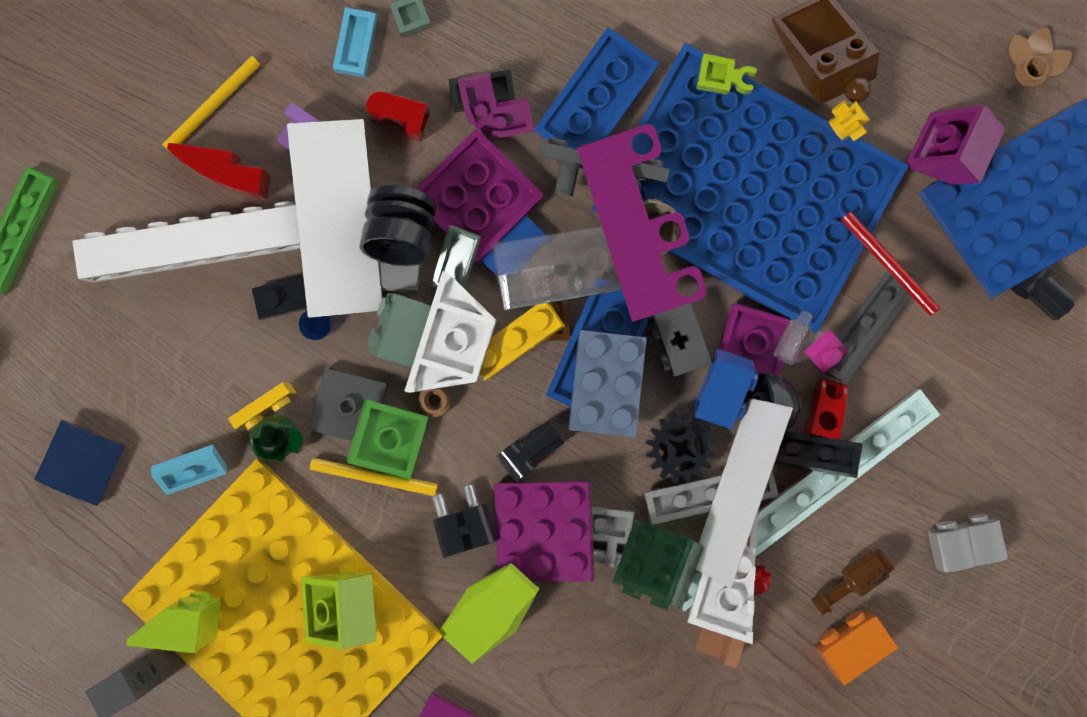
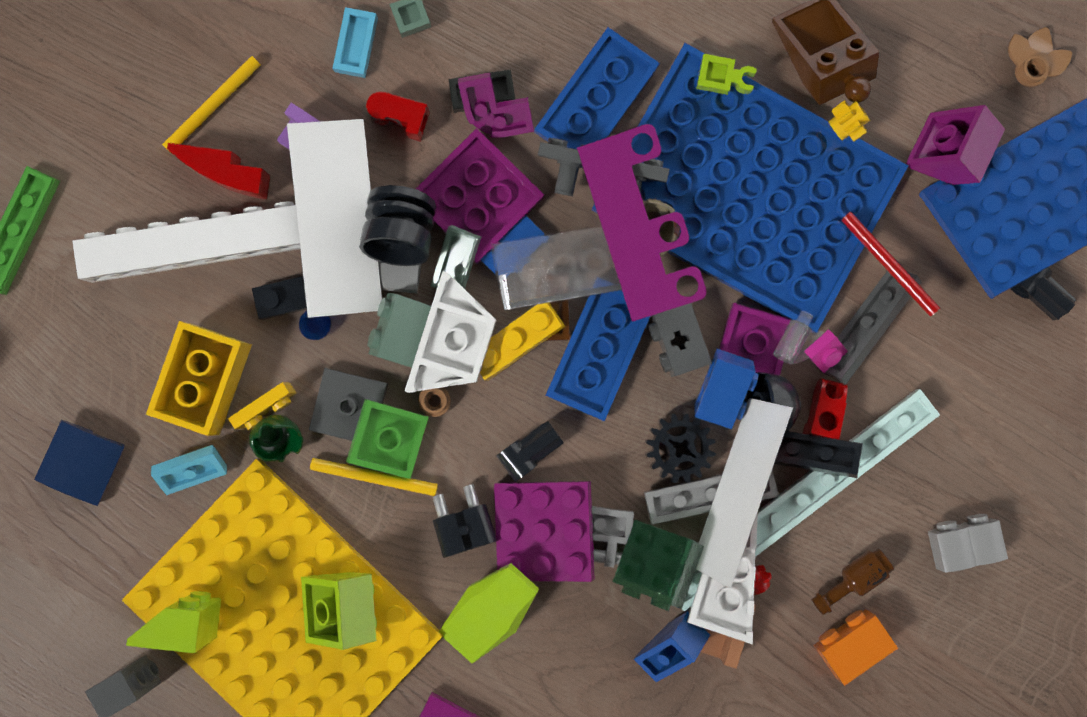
(198, 379): none -> yellow brick
(607, 383): sand blue brick -> none
(672, 648): none -> blue slope

